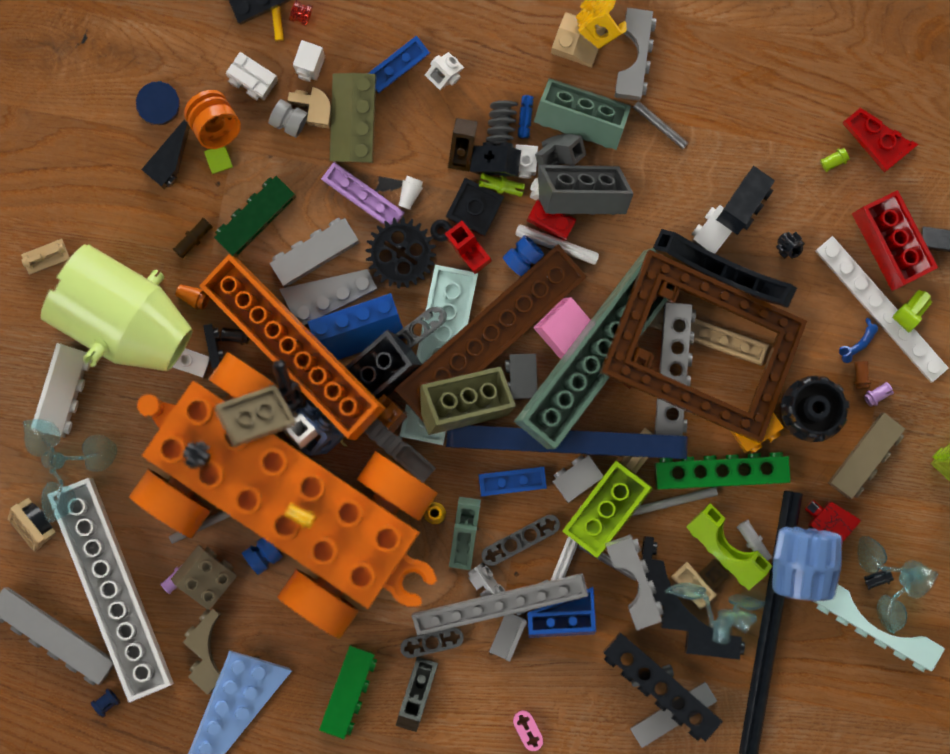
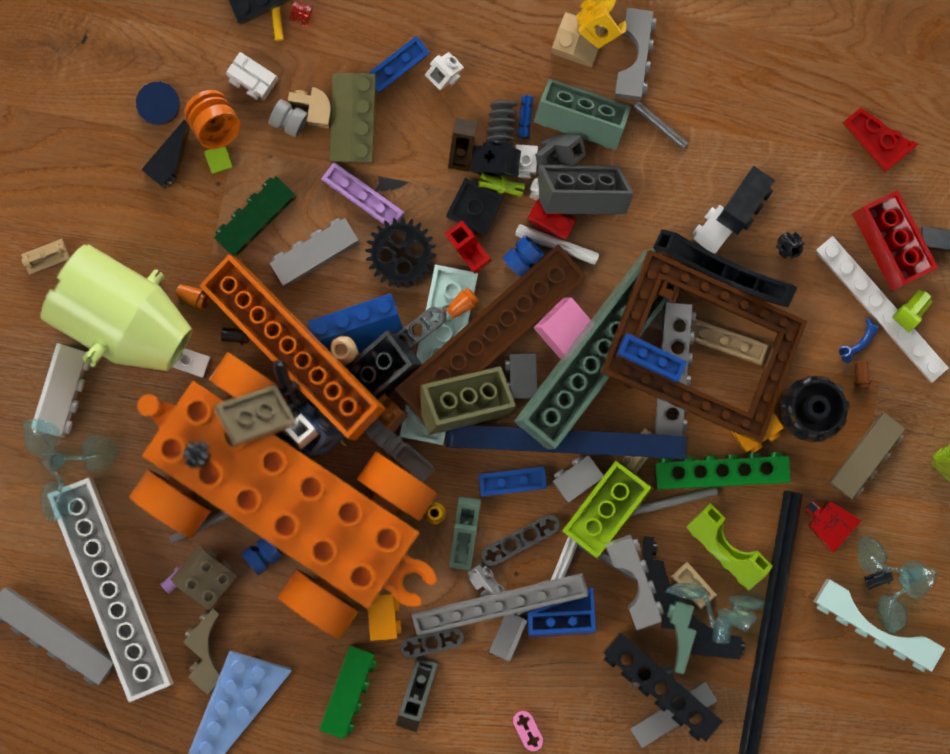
(31, 524): tan piece -> none
(105, 702): dark blue bush -> none
(192, 238): dark brown pin -> none
(212, 336): black plate -> none
(304, 518): yellow pin -> none
(308, 61): white brick -> none
(327, 295): light grey wing -> none
(344, 349): none -> tan animal
(383, 618): none -> light orange brick
(410, 190): white cone -> none
(437, 224): black plate -> none
(462, 303): none -> orange cone
(651, 358): none -> blue plate
(680, 617): none -> sand green slope
(713, 574): dark brown plate -> none
(753, 540): light grey pin -> none
(807, 563): medium blue wheel -> none
(835, 159): lime pin -> none
(878, 394): lavender pin -> none

